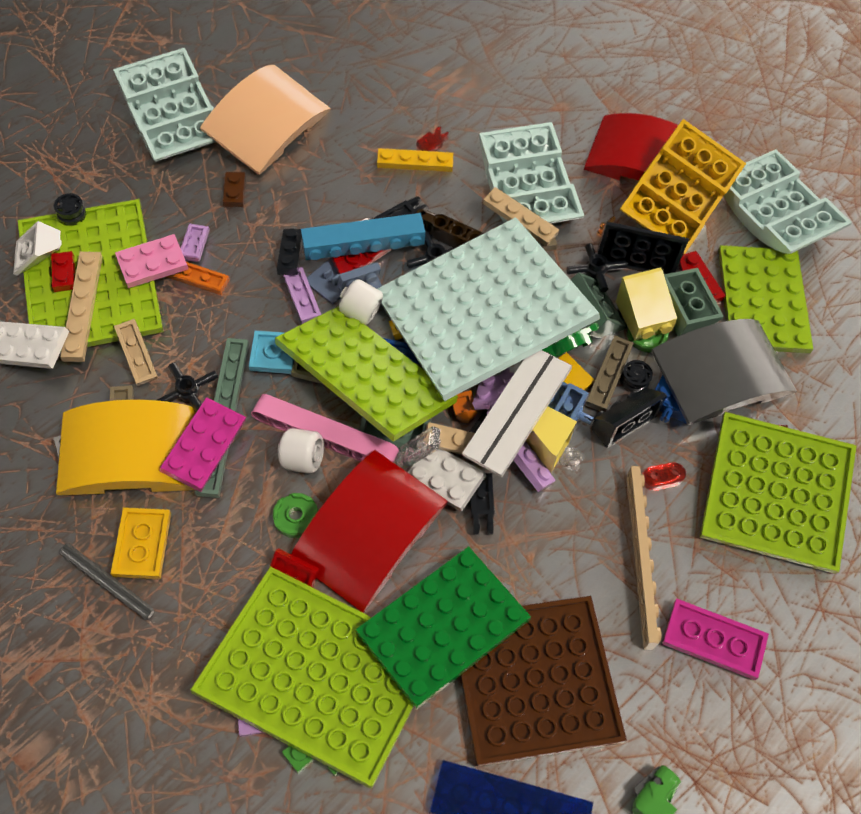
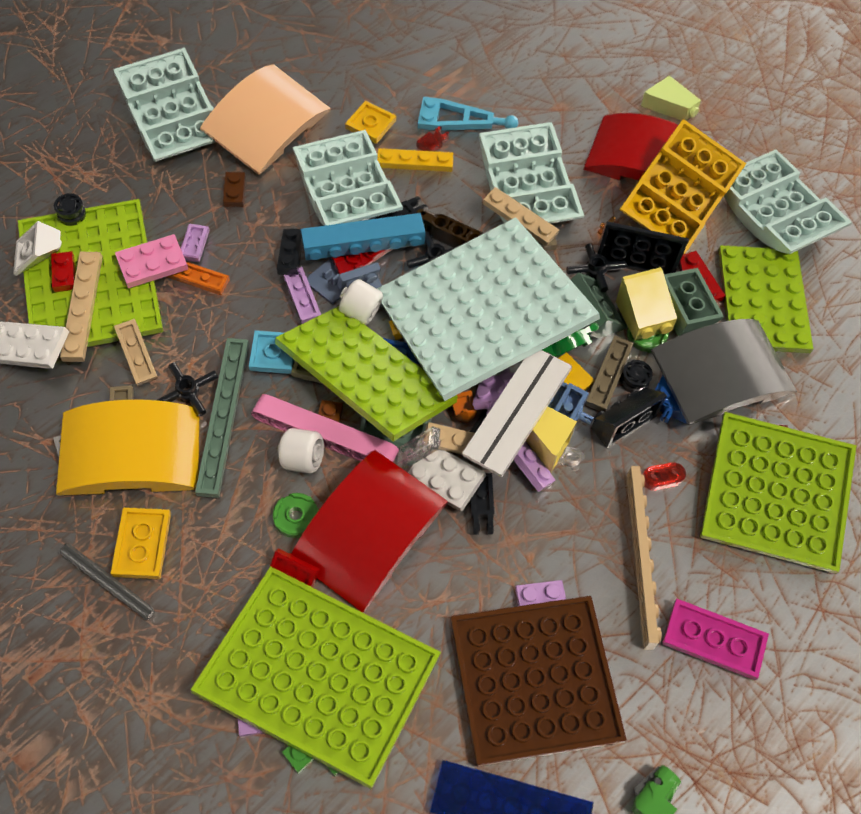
(203, 444): dark pink plate -> none
(331, 410): none -> dark orange plate
(345, 179): none -> light aqua slope
(372, 119): none -> yellow plate
(430, 112): none -> medium azure plate
(442, 626): green plate -> none
(540, 592): none -> lavender plate
(671, 100): none -> yellowish green slope

